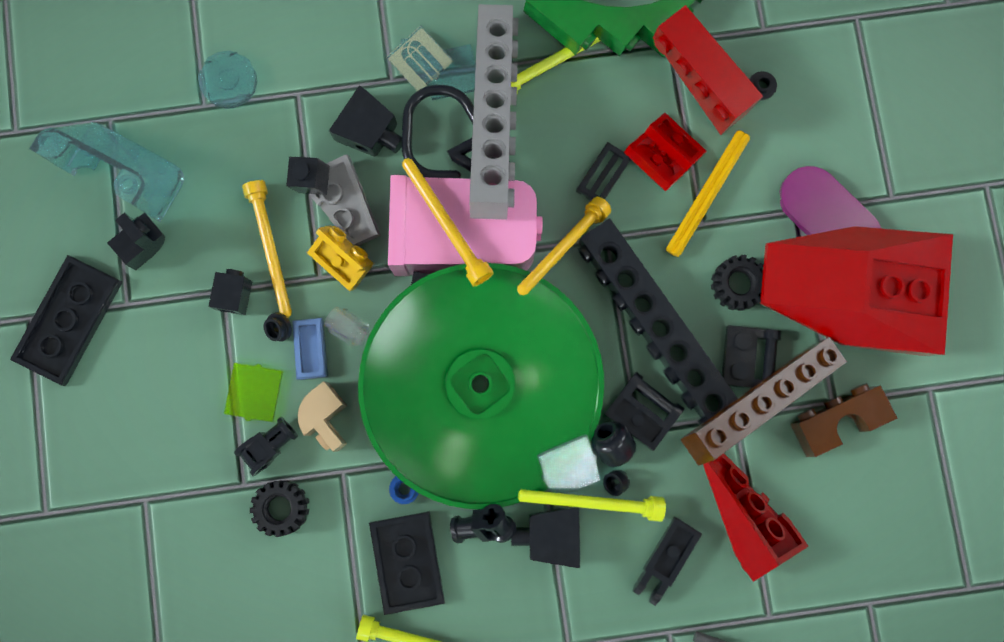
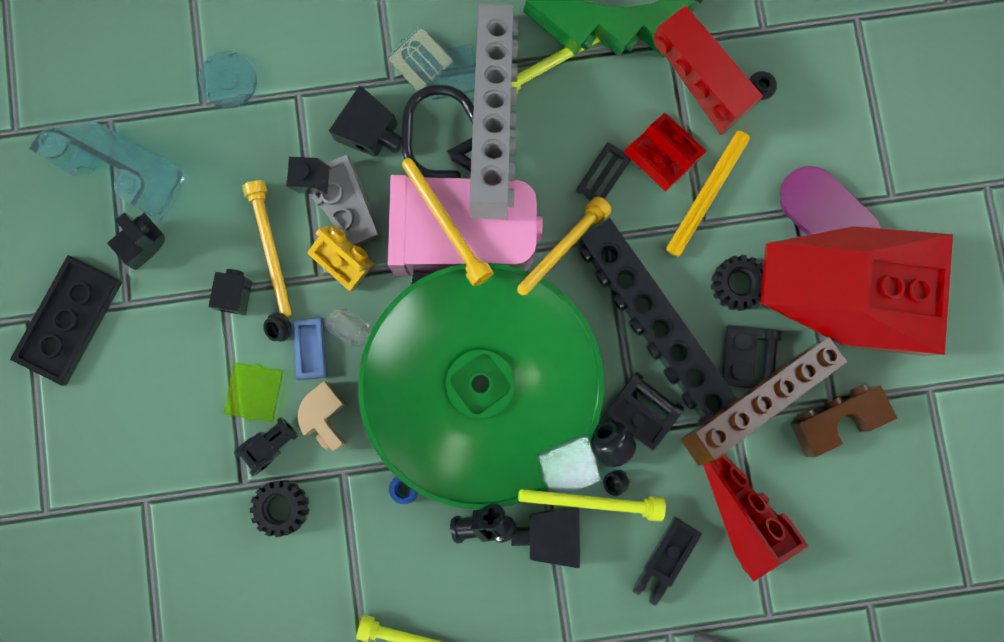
(407, 563): black tile -> none

